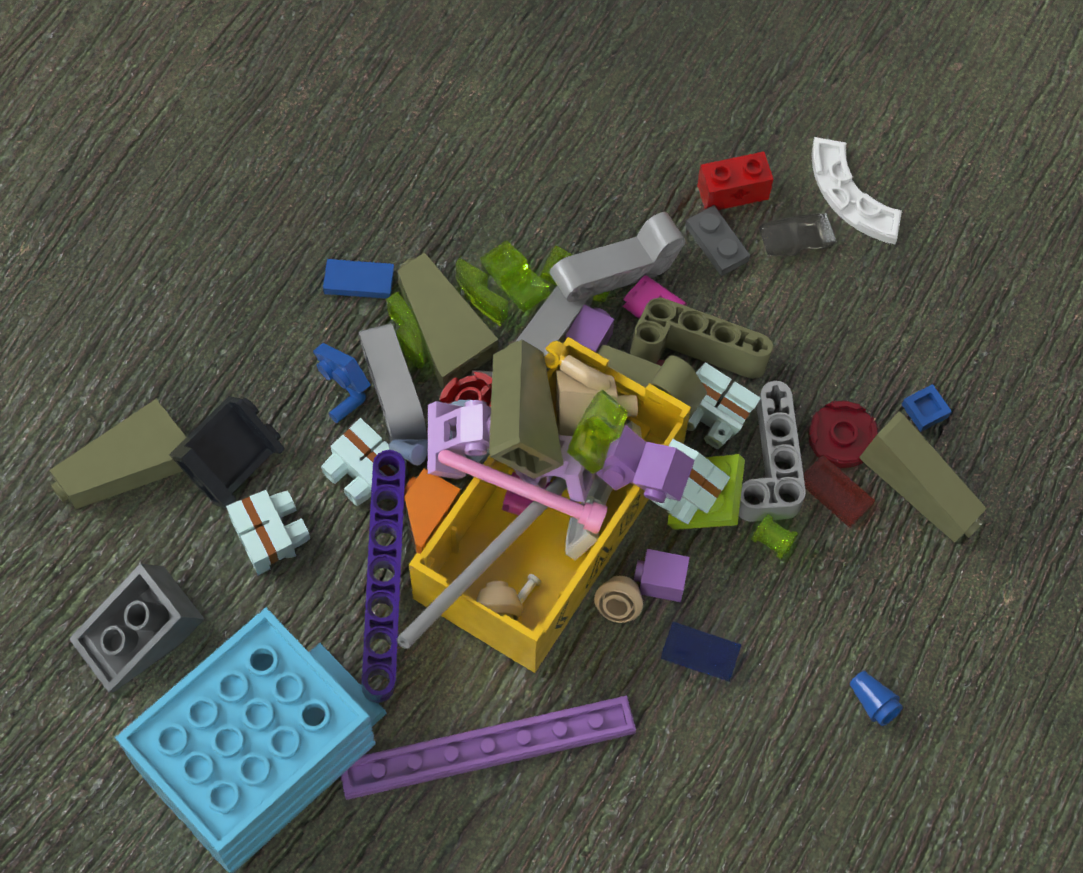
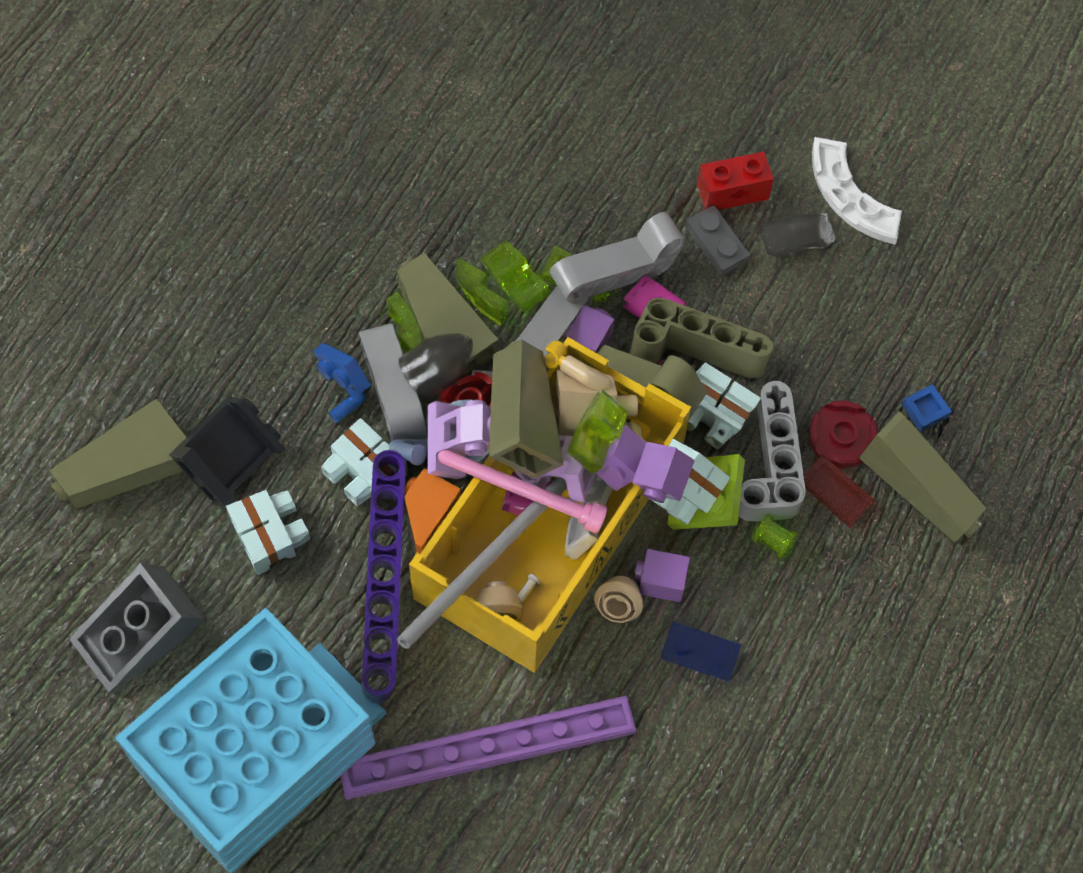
(358, 278): blue tile -> none
(436, 363): none -> clear smoke helmet
(877, 700): blue cone -> none

